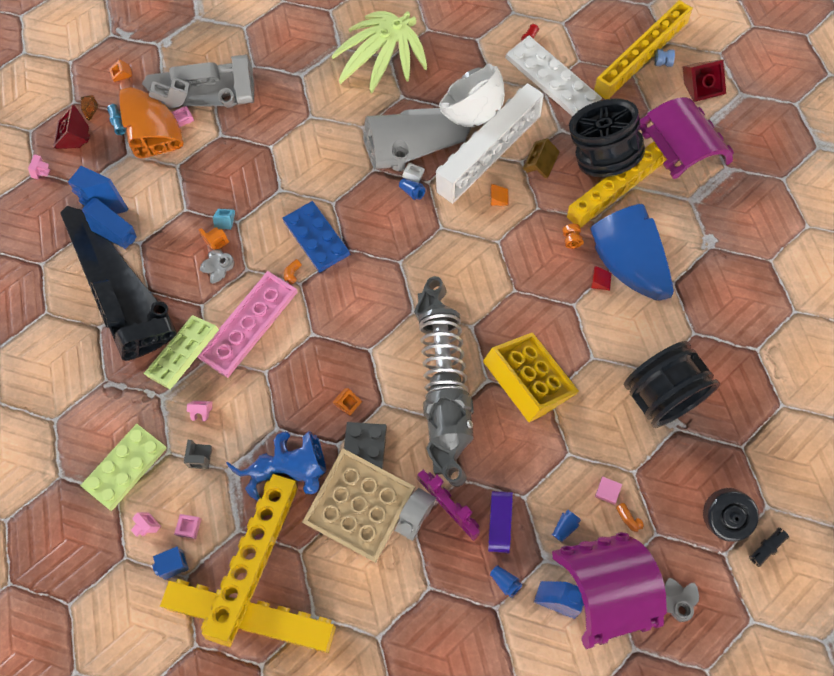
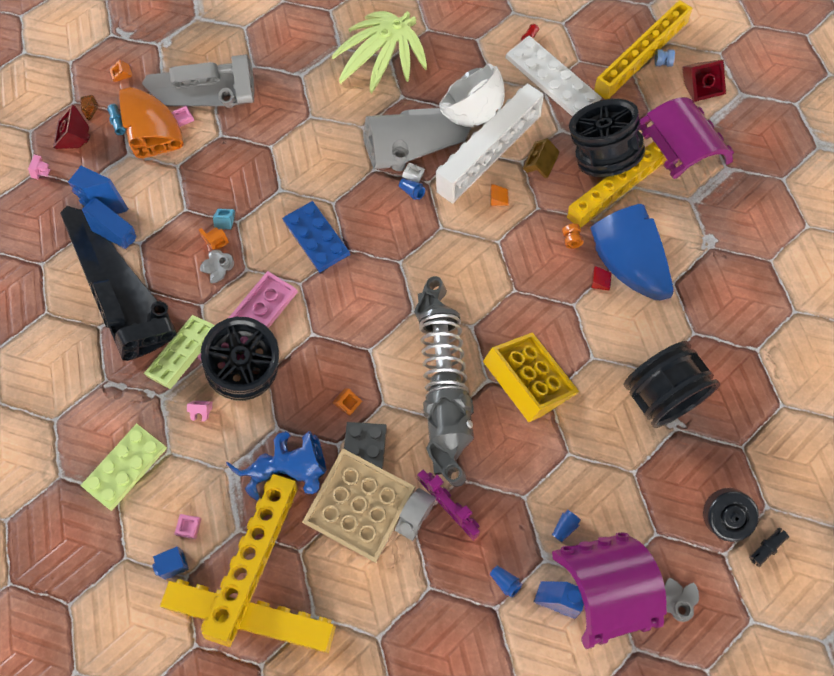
(144, 524): bright pink tile -> none
(172, 96): light grey brick -> none
(197, 455): dark grey panel -> none
(230, 332): none -> black wheel
(289, 271): orange arm -> none
(500, 522): dark purple beam -> none
(608, 490): bright pink tile -> none
(634, 525): orange arm -> none

